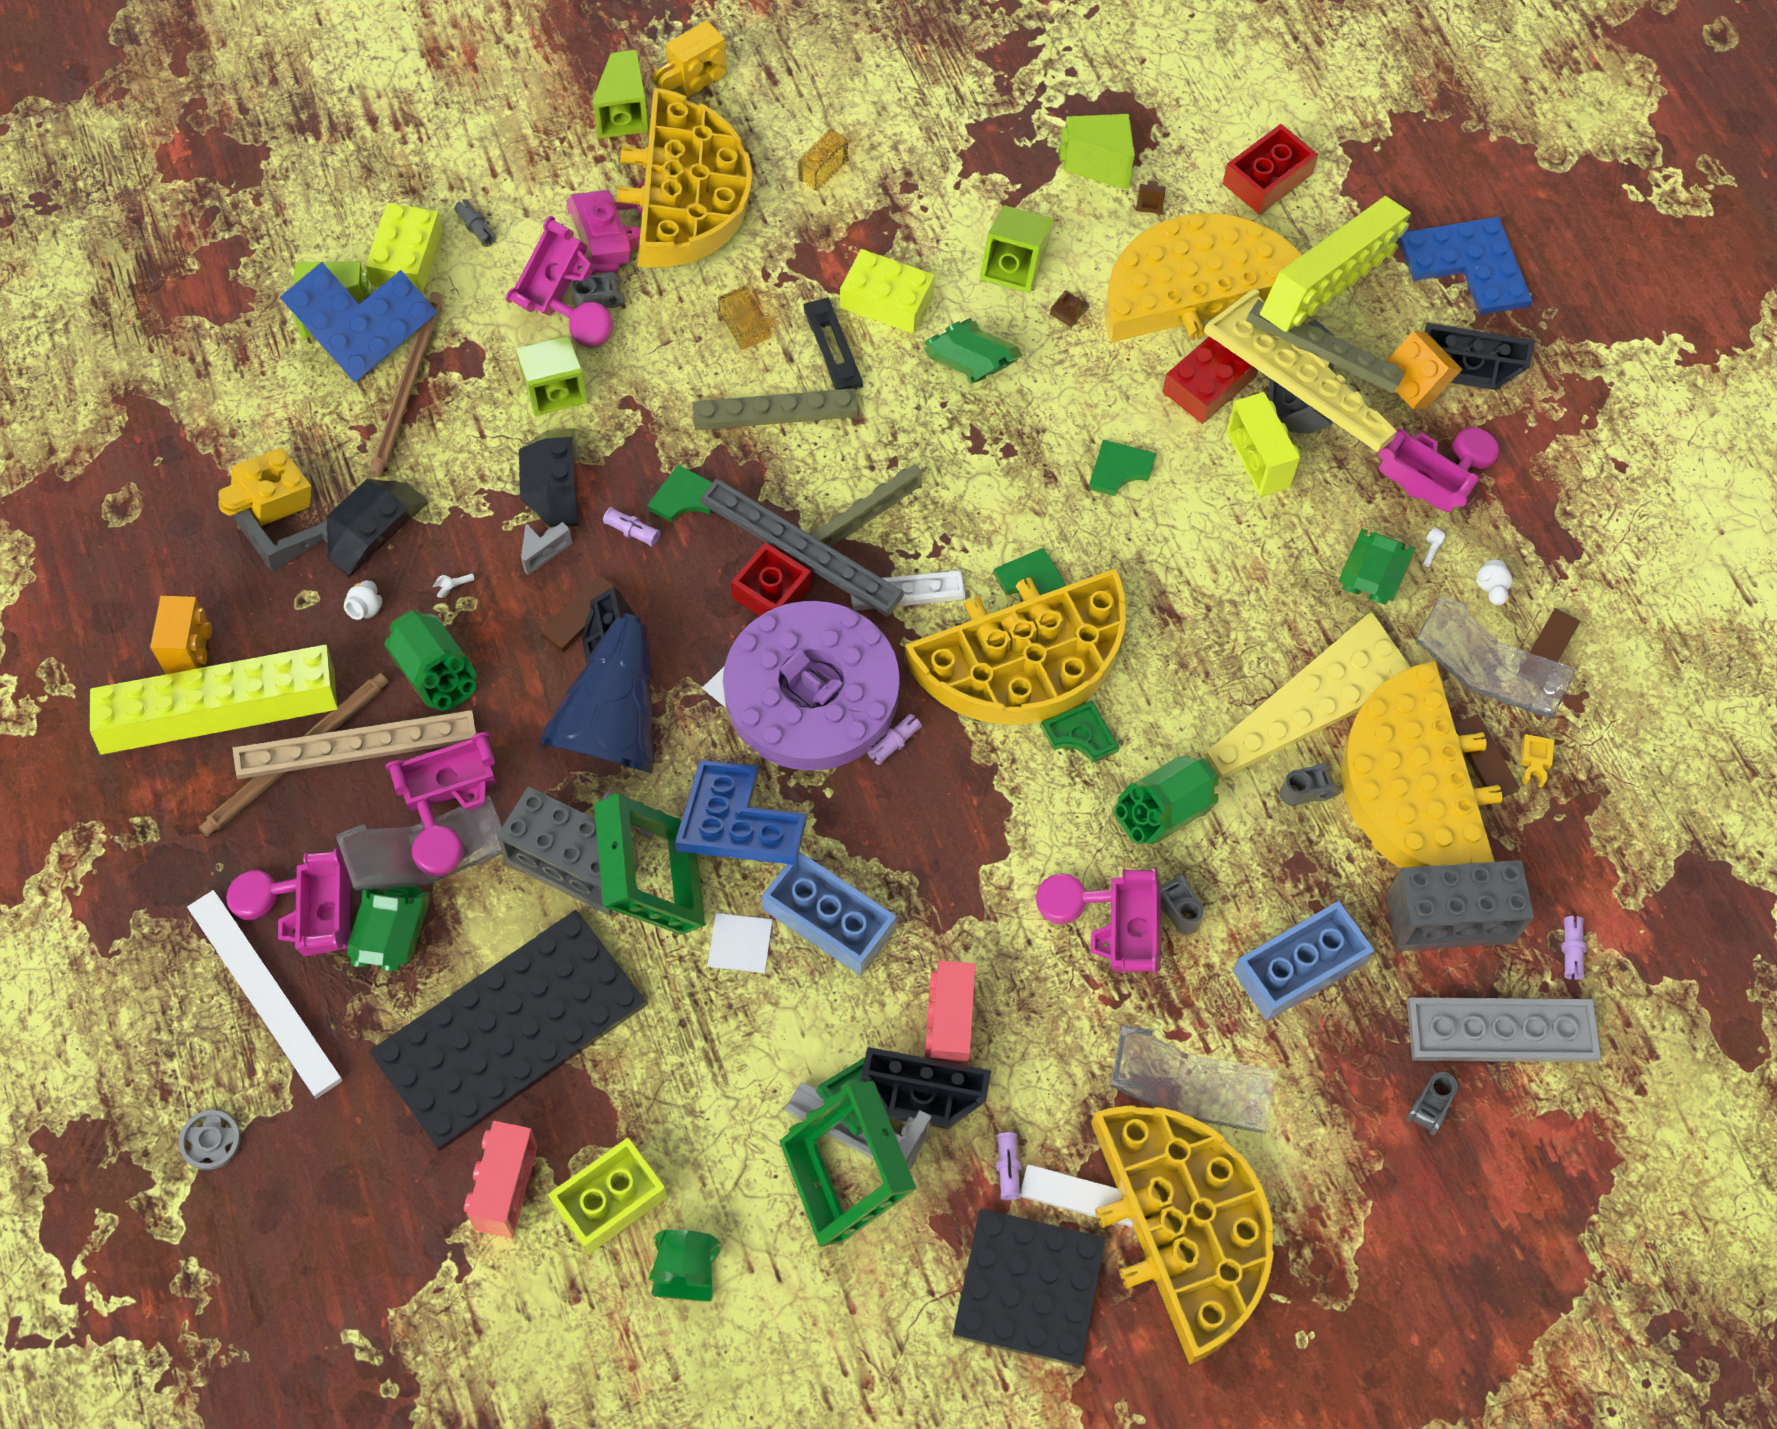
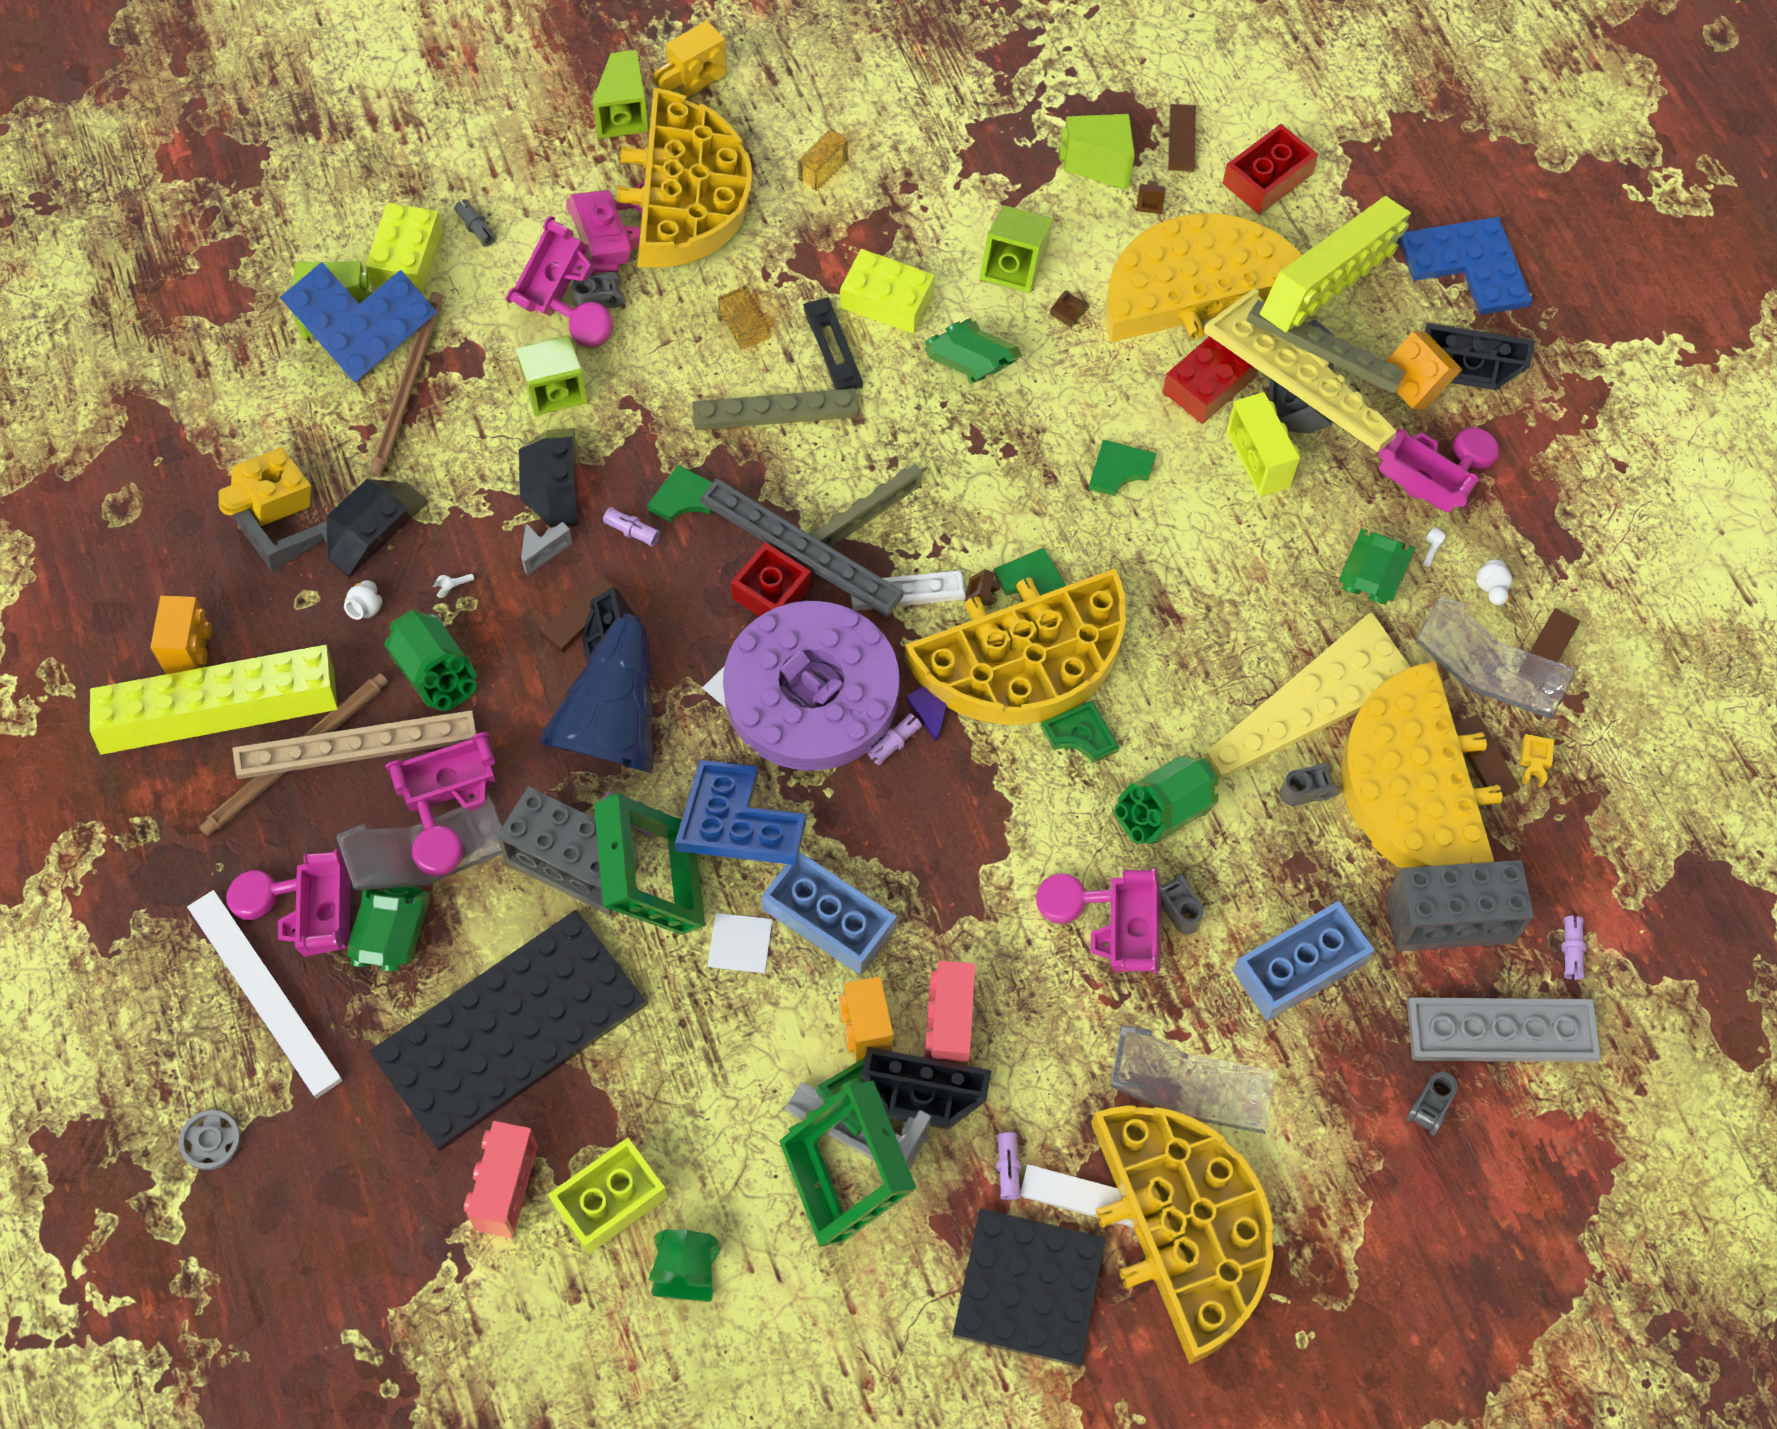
(867, 1017): none -> light orange brick
(928, 709): none -> dark purple tile
(981, 586): none -> reddish brown tile
(1181, 137): none -> reddish brown tile

